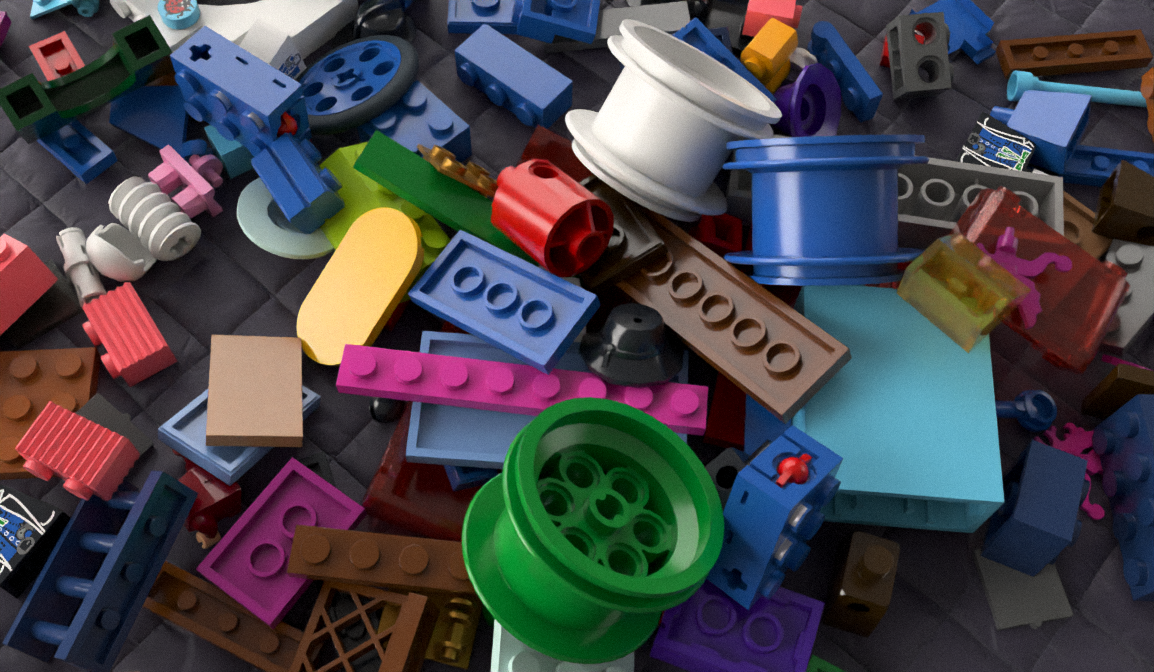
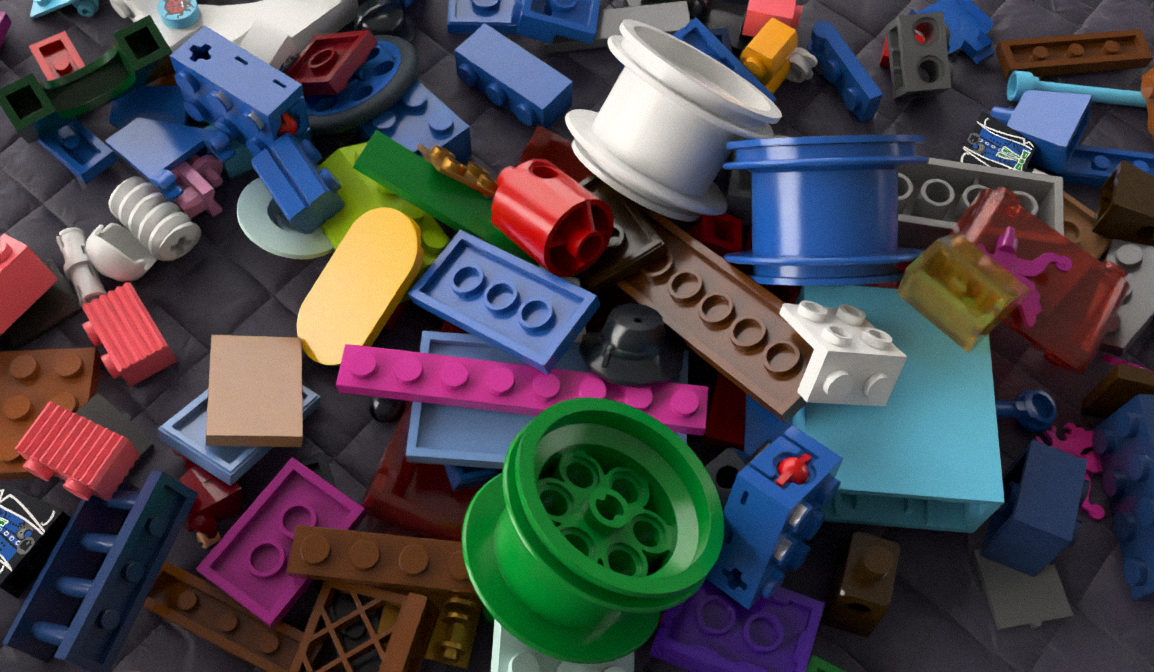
(160, 147): none -> flag
(330, 61): none -> dark red plate
(810, 104): dark purple hat -> none
(850, 356): none -> white bracket

